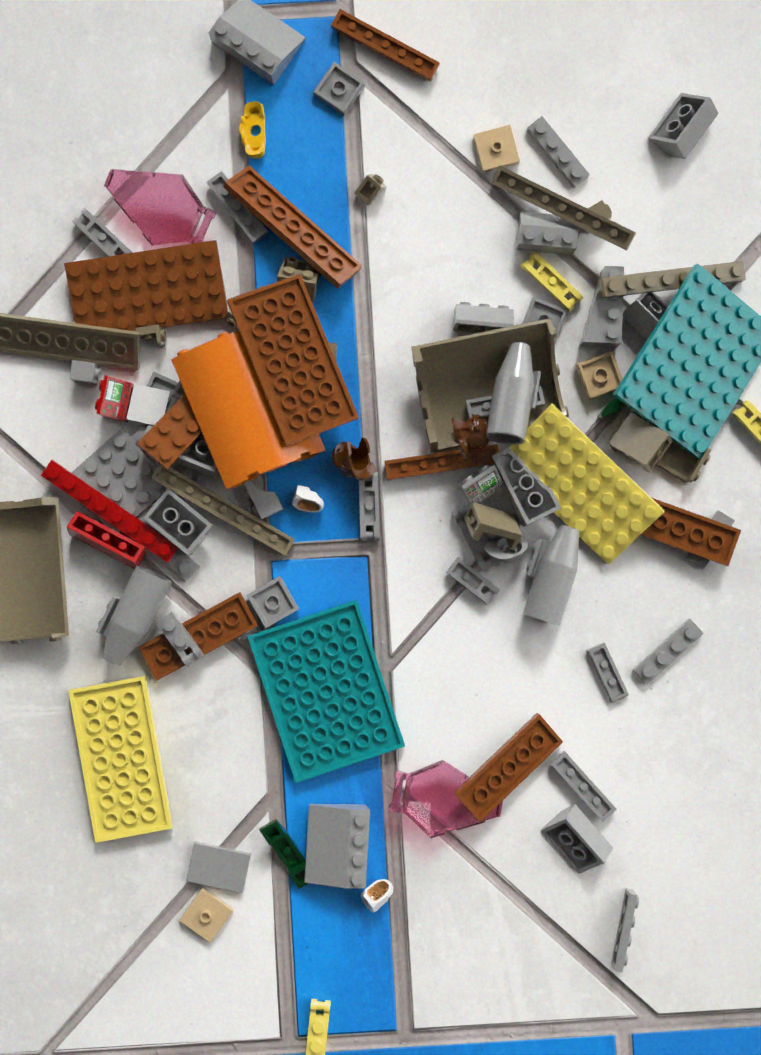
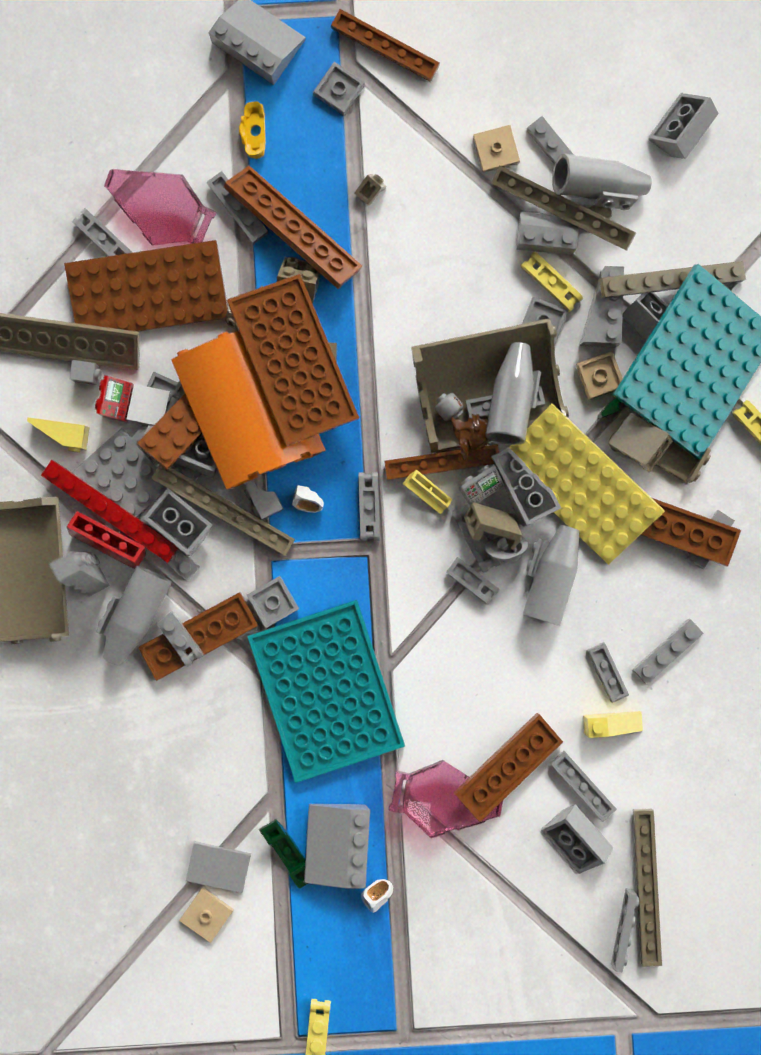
(66, 434): none -> light yellow slope
(80, 571): none -> light grey wedge
(120, 759): light yellow plate -> none
(149, 332): dark tan bracket -> none
(353, 460): reddish brown helmet -> none
(427, 491): none -> light yellow piece
(449, 406): none -> light grey head
(481, 318): light grey slope -> none
(599, 179): none -> light grey piece
(612, 724): none -> light yellow slope
(647, 887): none -> dark tan plate

